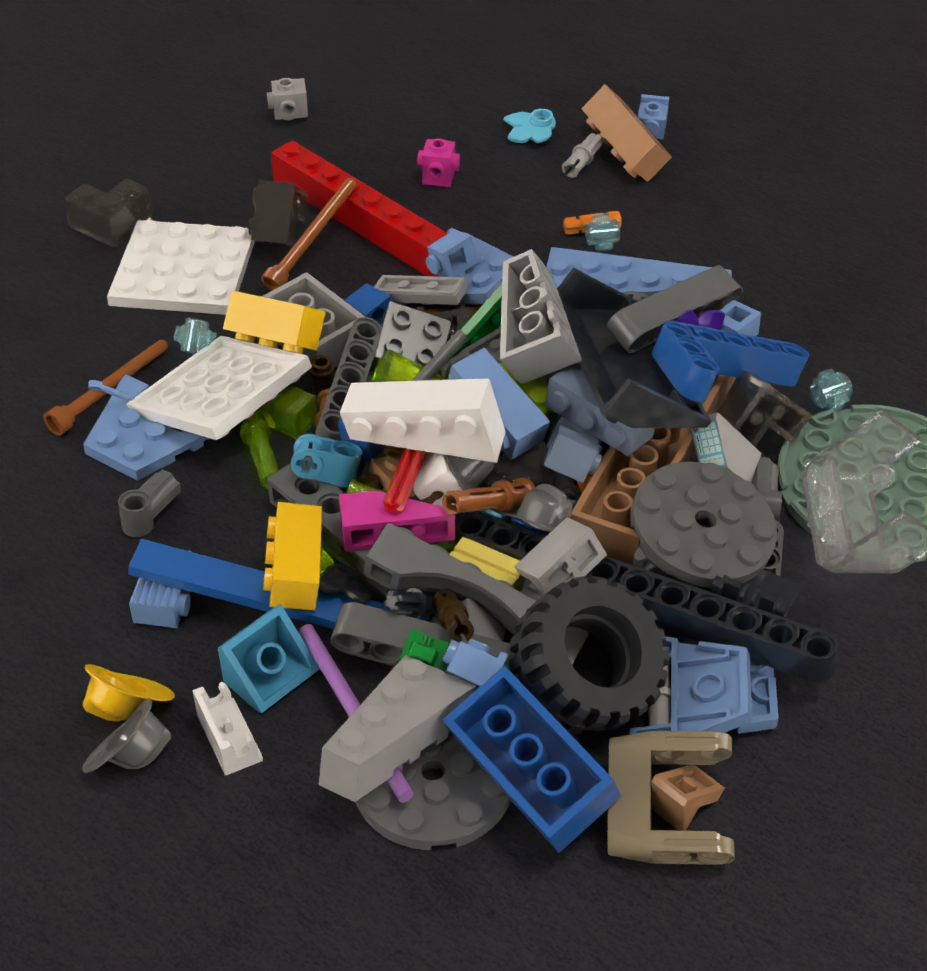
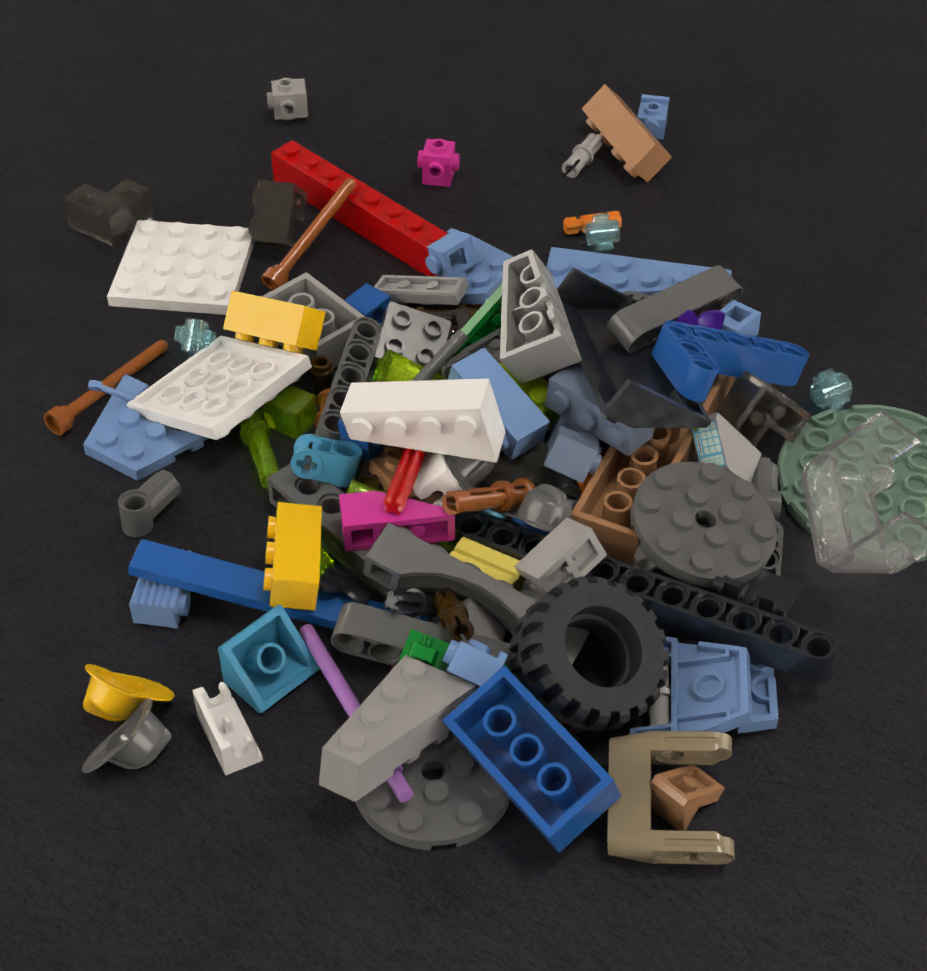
(531, 126): medium azure plate -> none

